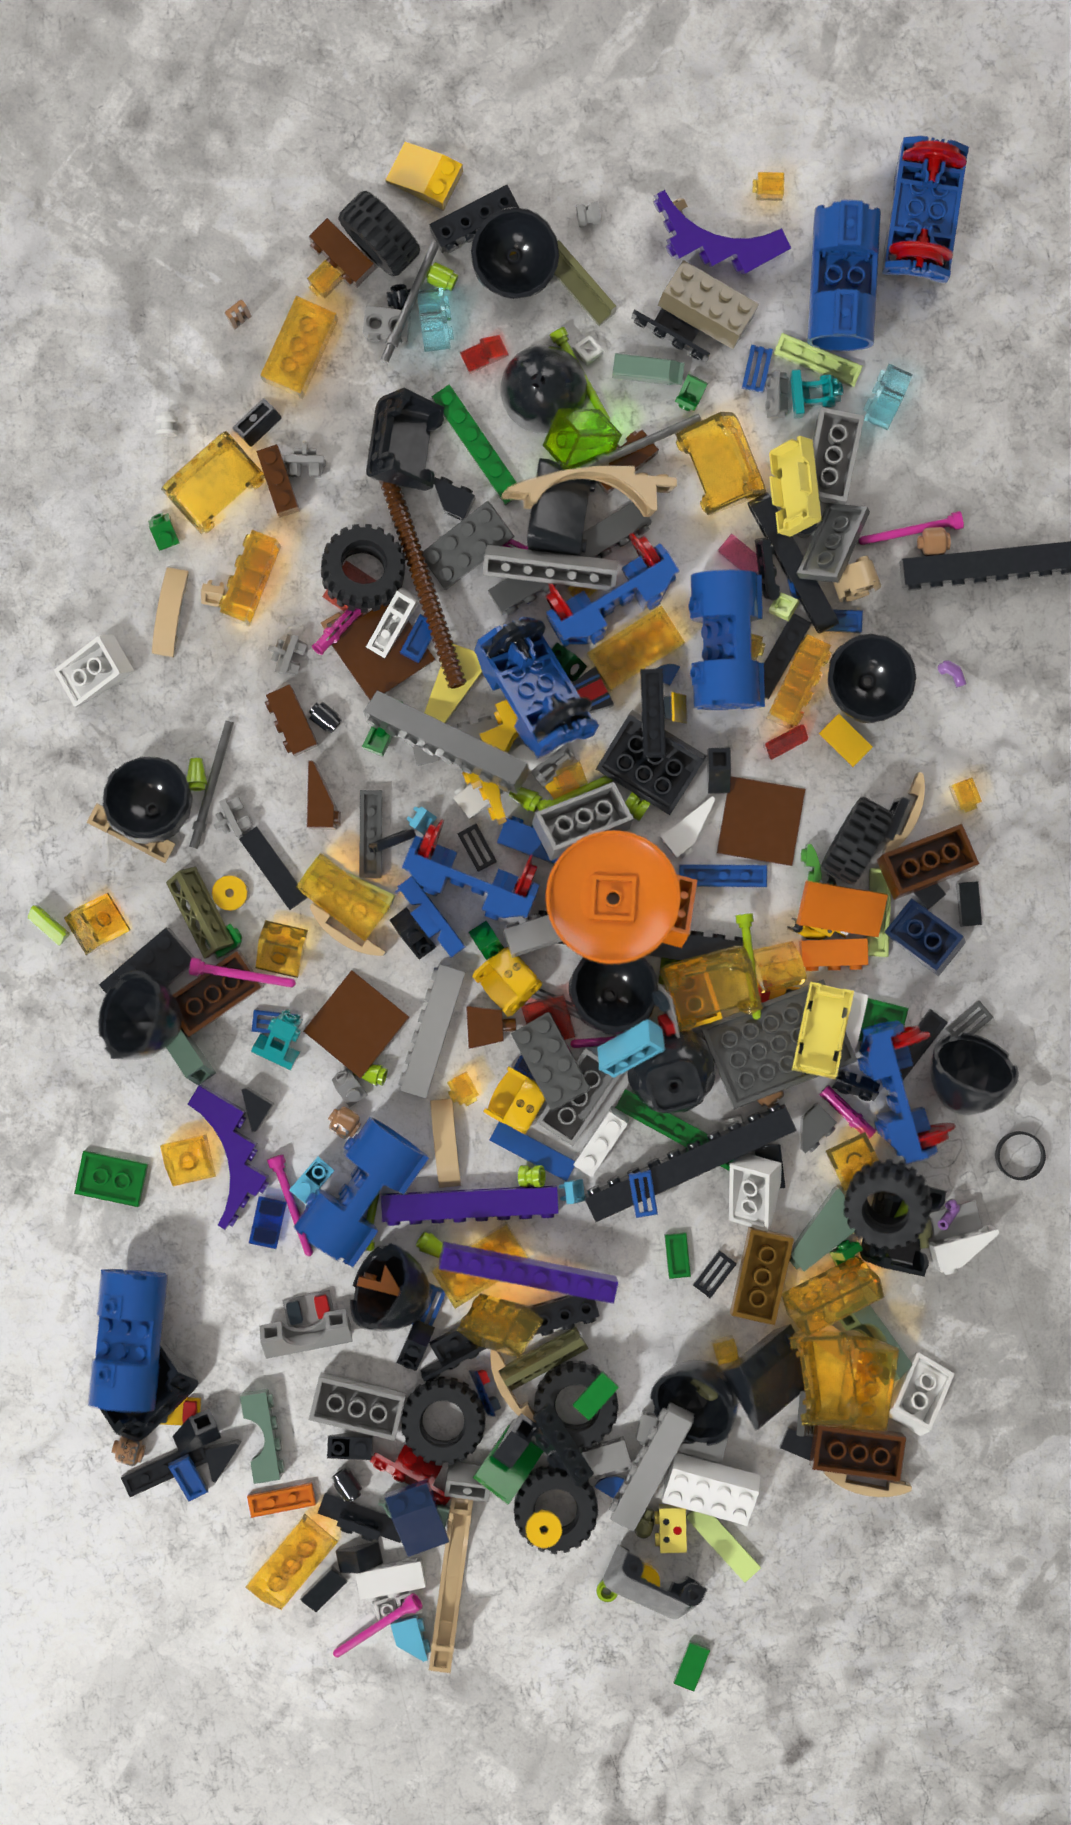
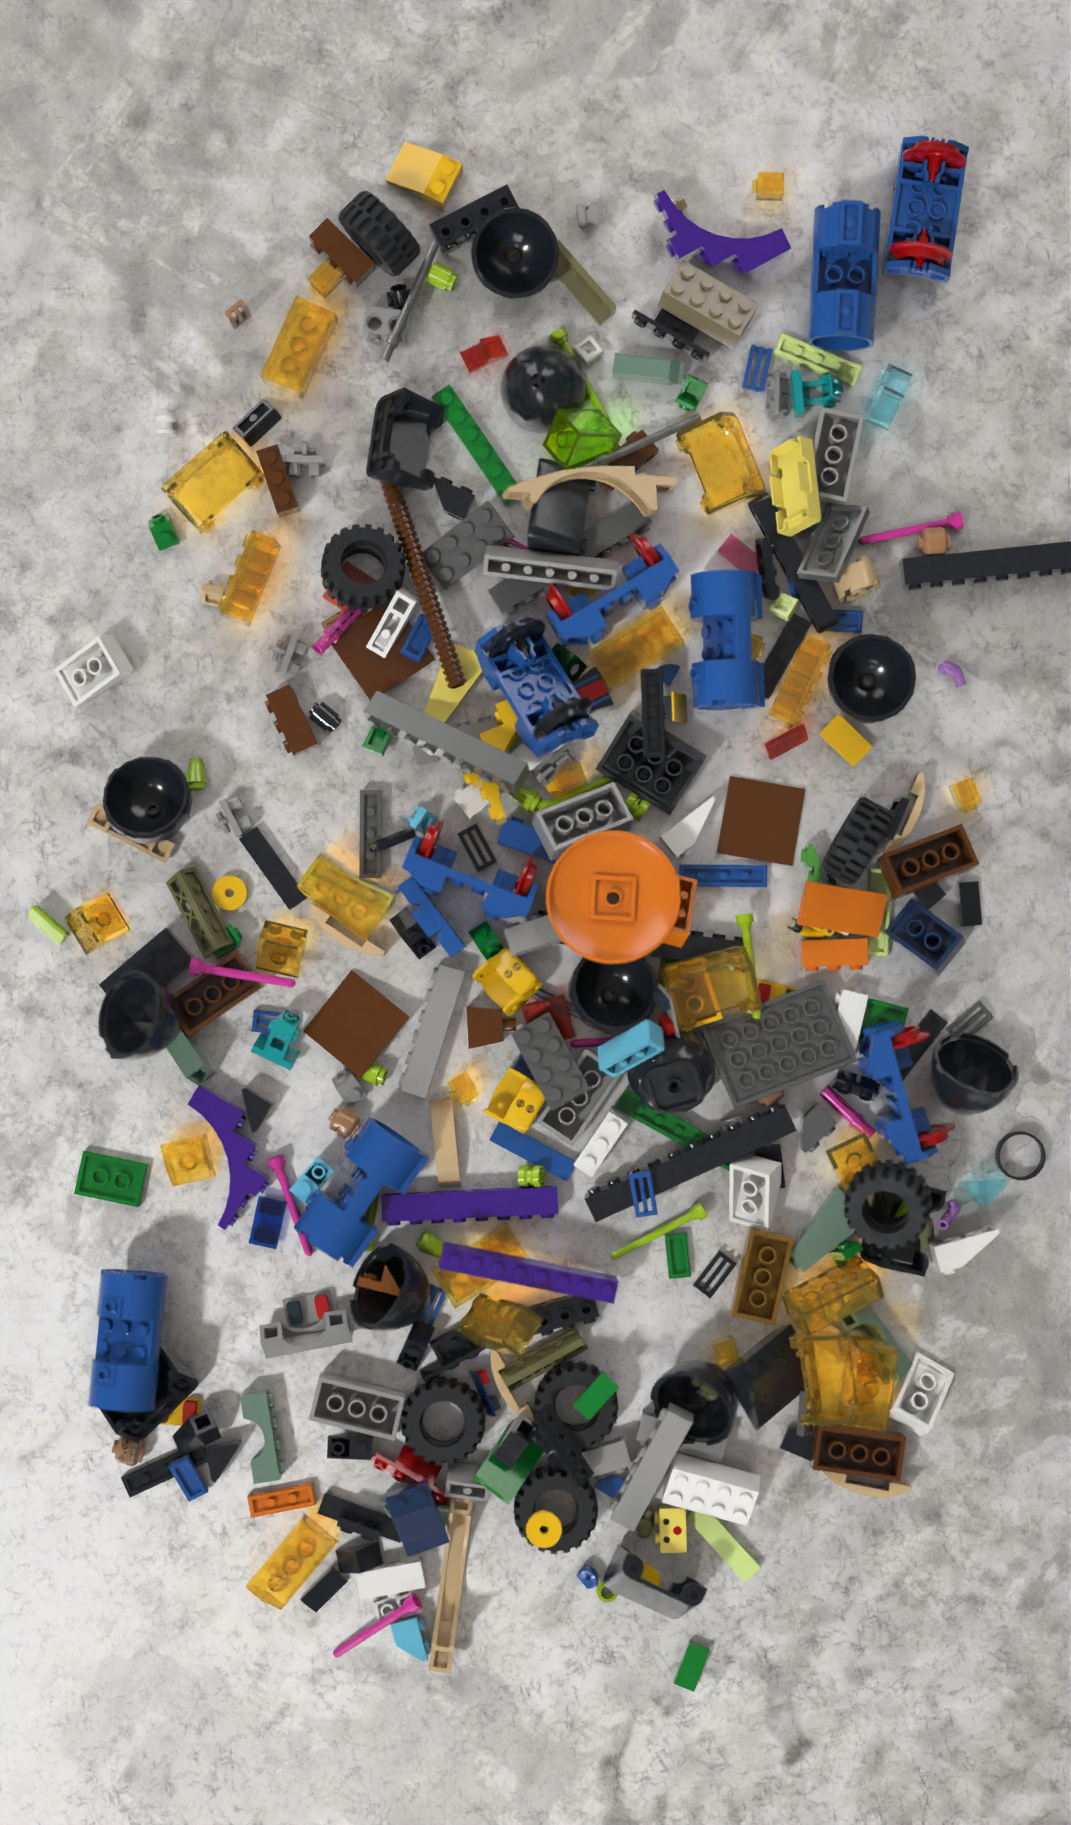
(169, 611): tan slope -> none
(199, 826): flat silver bar -> none
(321, 807): reddish brown slope -> none
(346, 1485): black brick -> none
(434, 314): clear light blue brick -> none
(574, 1191): medium azure tile -> none
(588, 1576): none -> blue piece
(696, 1212): none -> lime piece
(719, 770): black slope -> none
(779, 967): clear yellow slope -> none
(822, 1030): light yellow piece -> none
(984, 1190): none -> clear light blue slope

